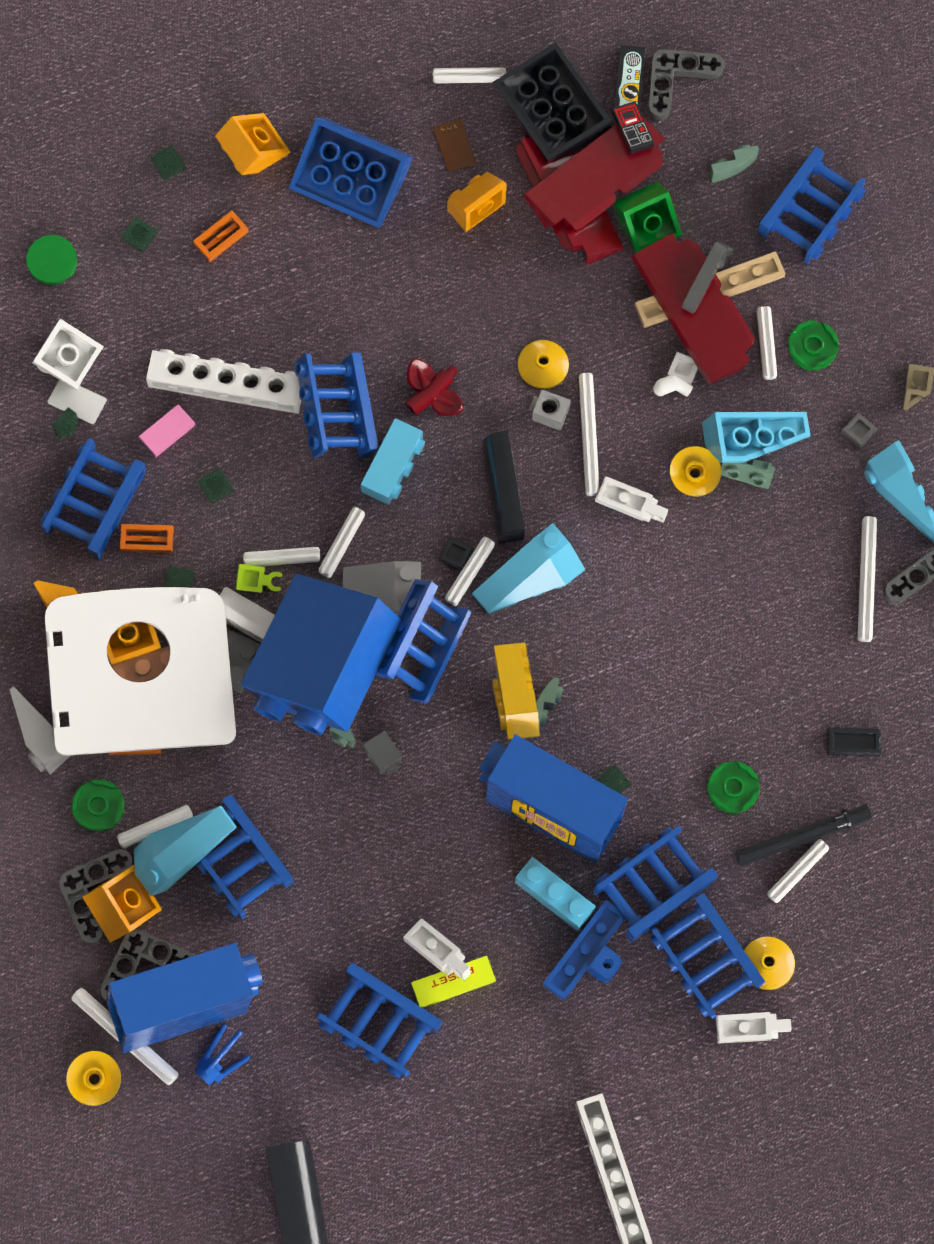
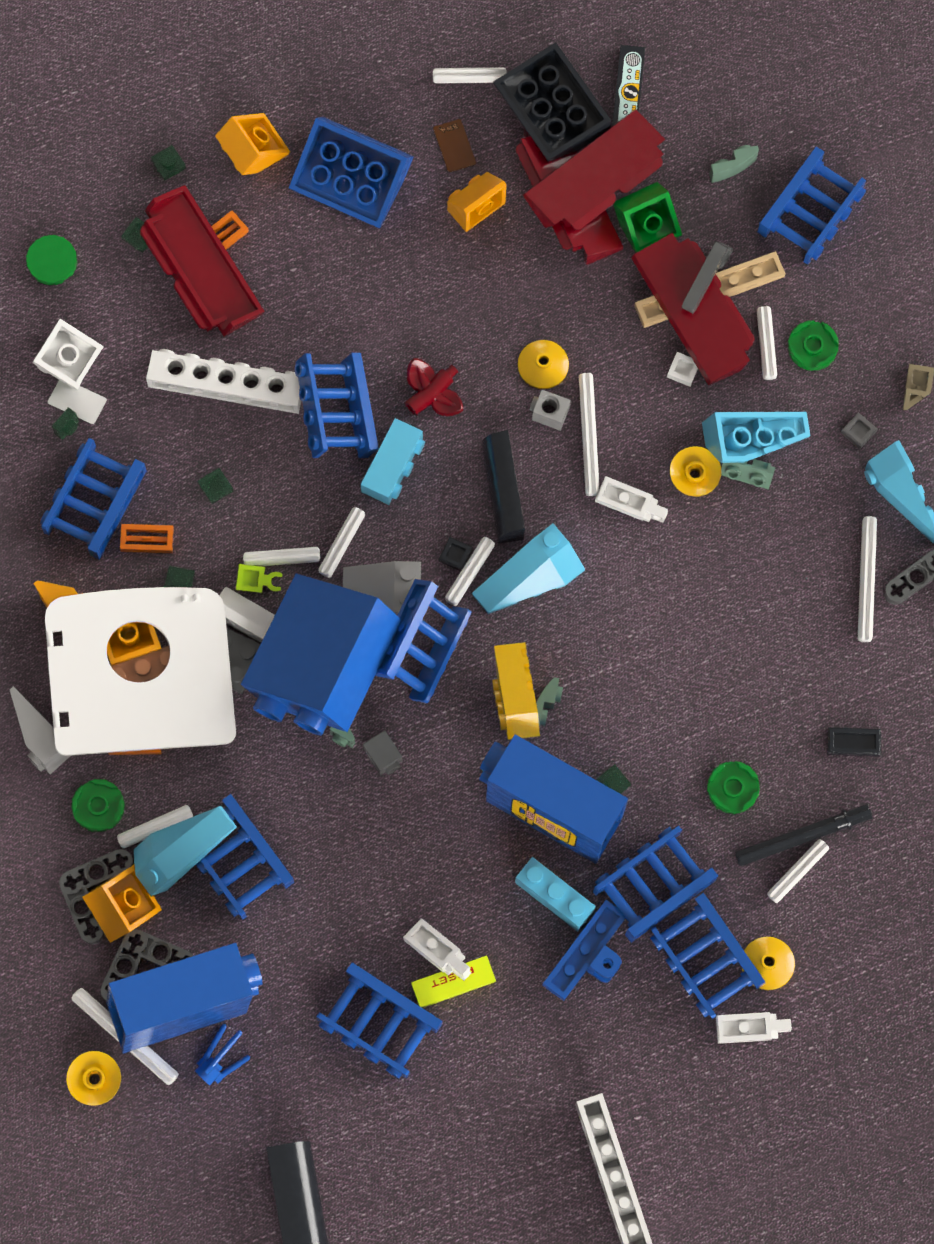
(167, 430): bright pink tile -> none
(198, 262): none -> dark red slope
(632, 127): black tile -> none
(668, 72): dark grey beam -> none
(670, 384): white arm -> none

